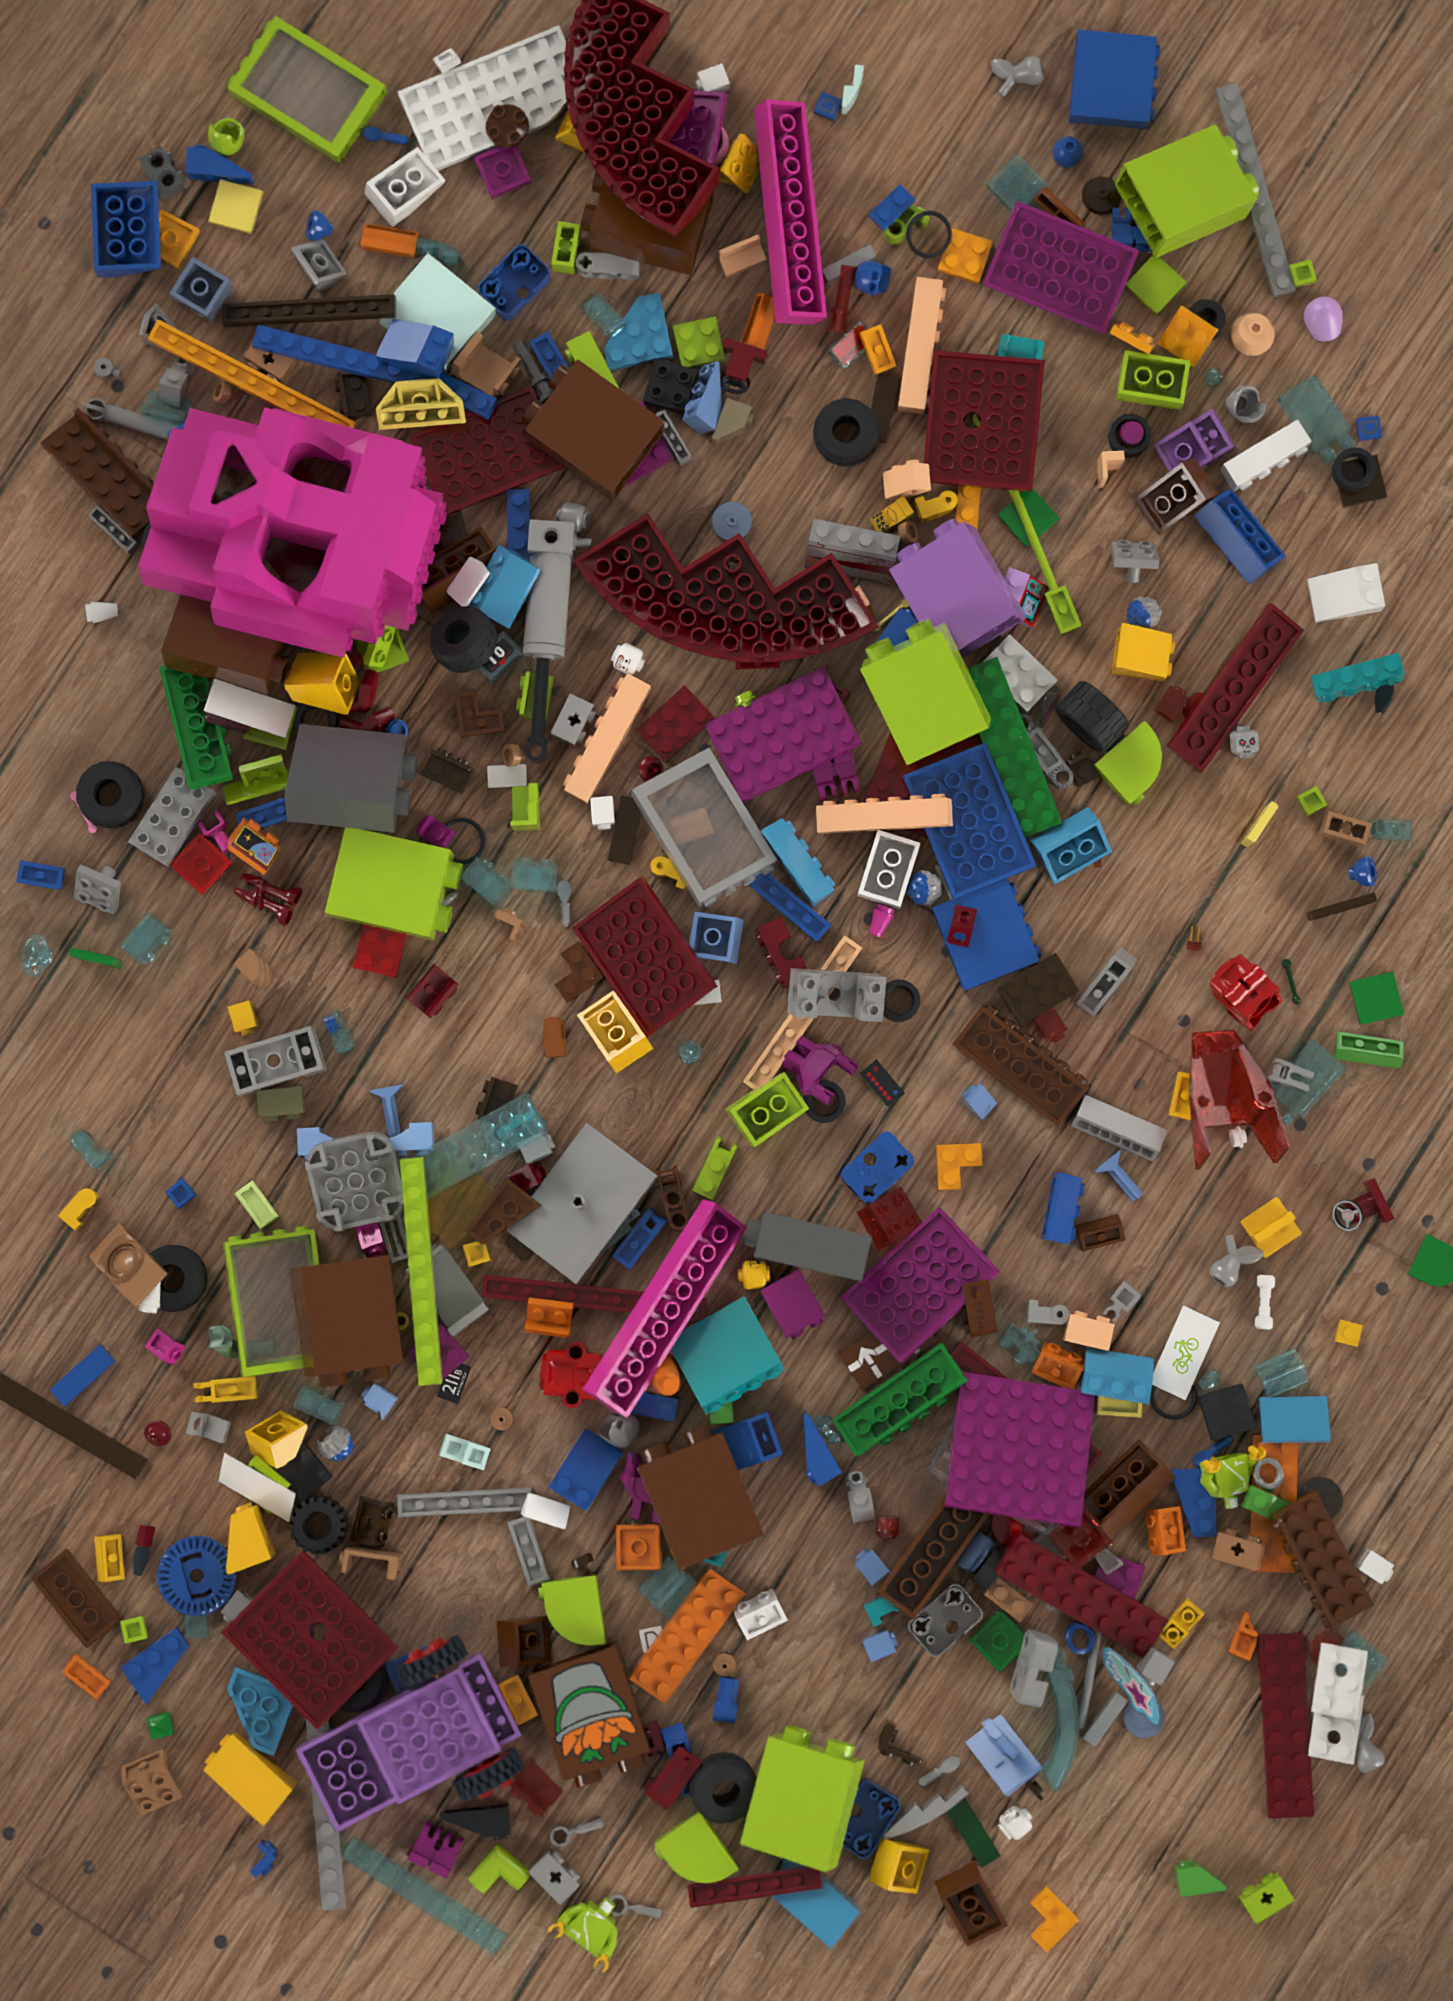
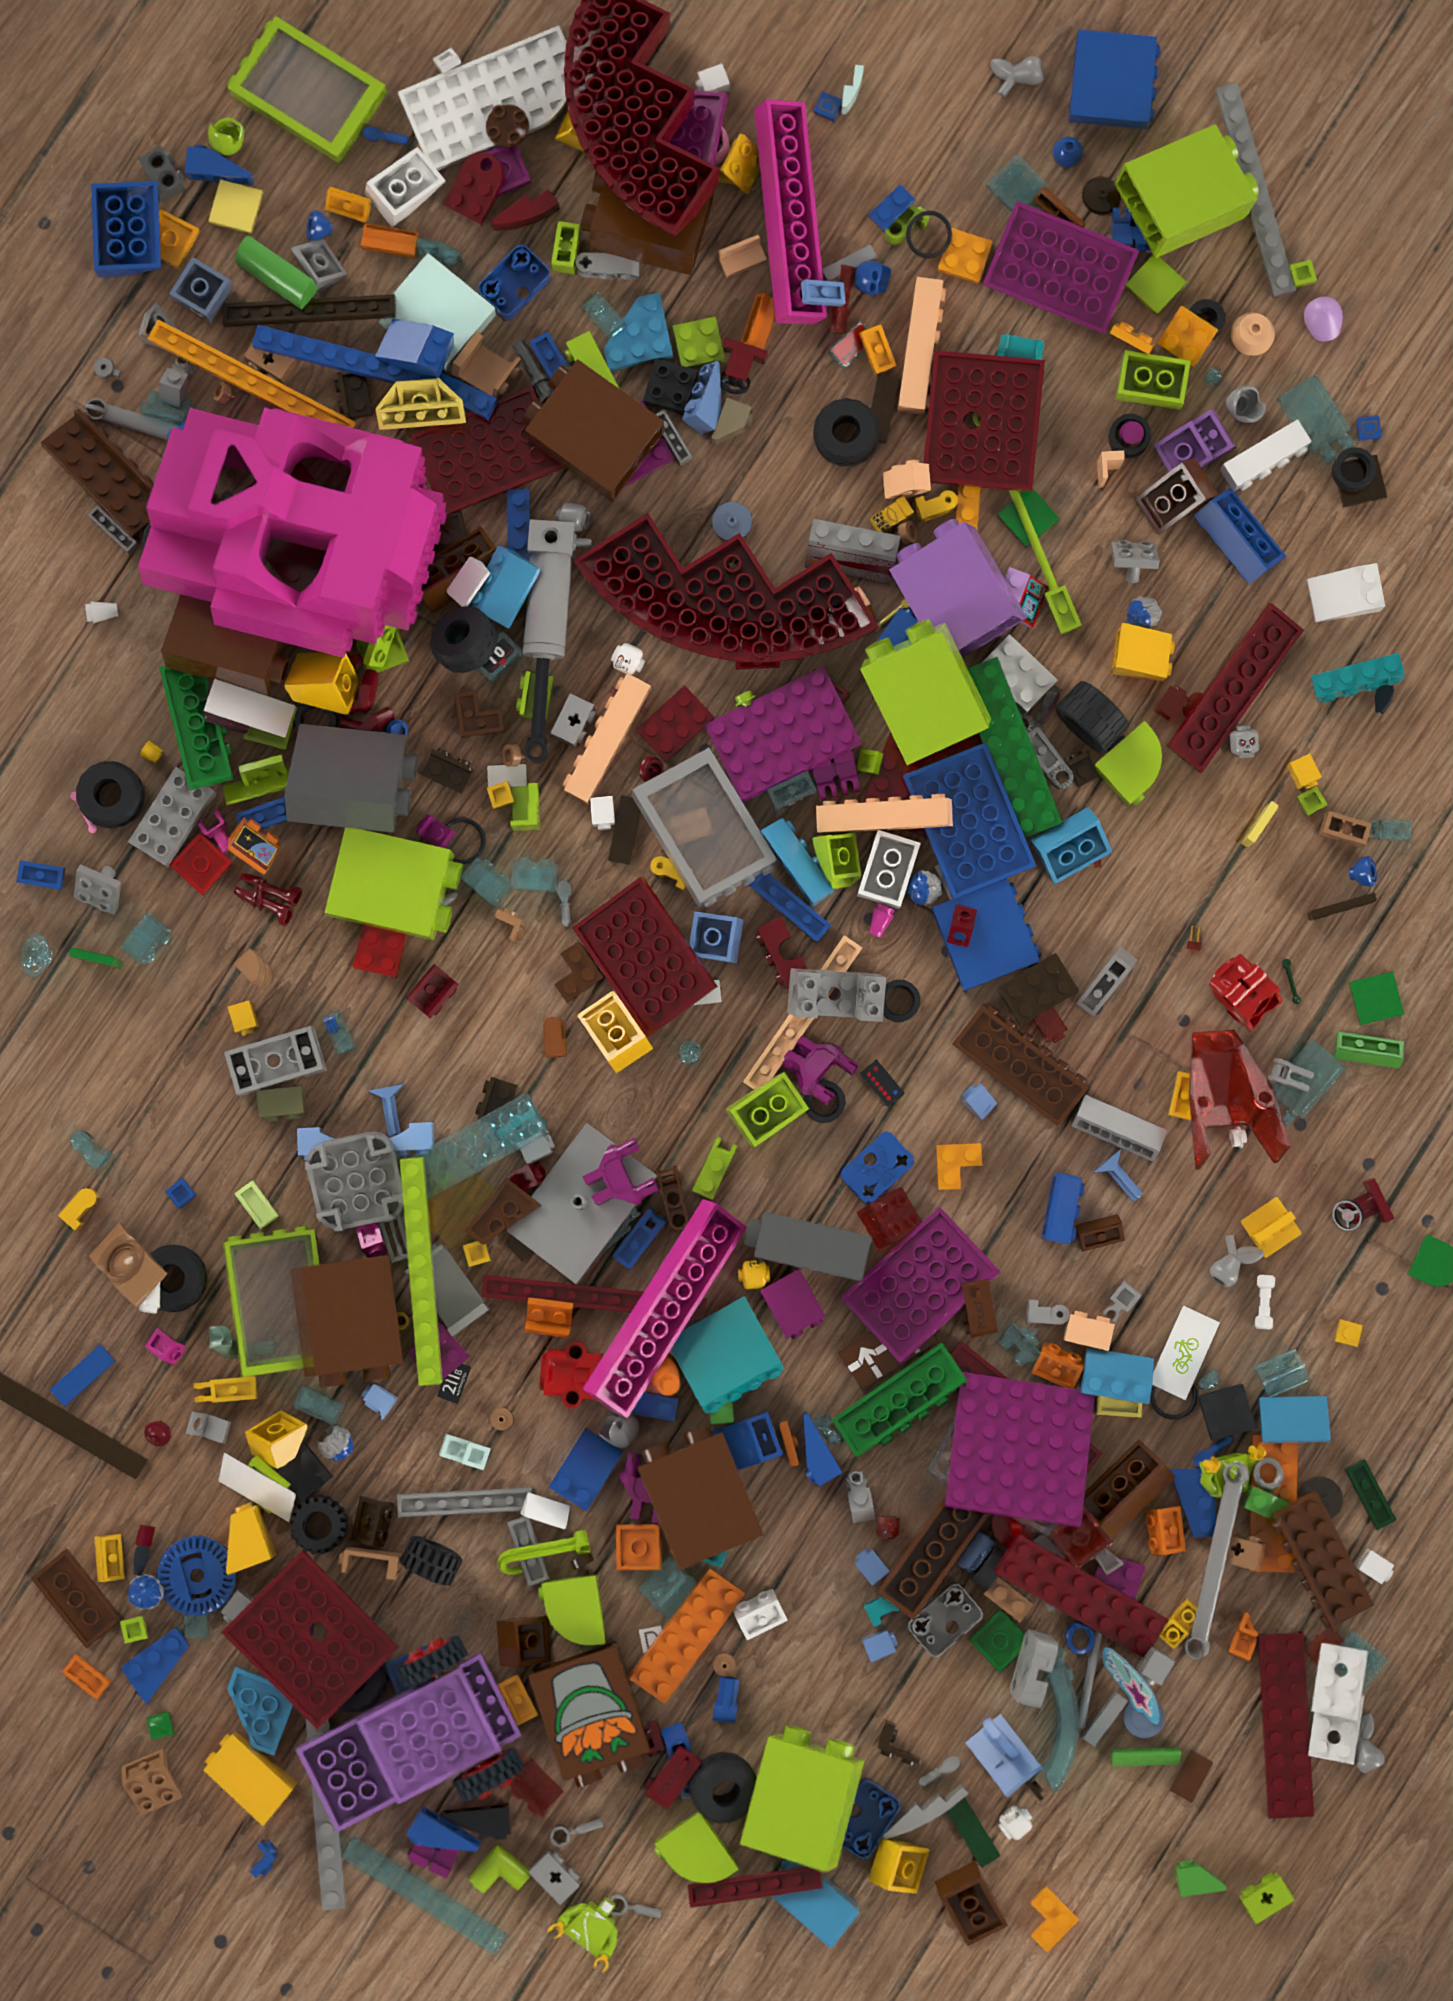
(145, 1592): none -> blue piece
(151, 752): none -> yellow hose
(275, 272): none -> bright green brick
(348, 204): none -> light orange plate
(431, 1560): none -> black tyre
(437, 1832): none -> blue slope
(475, 188): none -> dark red plate
(501, 795): none -> yellow plate
(526, 212): none -> dark red slope
(578, 1542): none -> lime piece
(617, 1178): none -> magenta connector
(790, 1443): none -> orange plate
(791, 791): none -> clear light blue brick
(823, 293): none -> medium blue plate
(838, 859): none -> lime slope
(869, 761): none -> lime plate
(1145, 1756): none -> bright green slope
(1191, 1776): none -> reddish brown slope
(1216, 1560): none -> light grey piece
(1304, 772): none -> yellow brick
(1370, 1494): none -> dark green tile

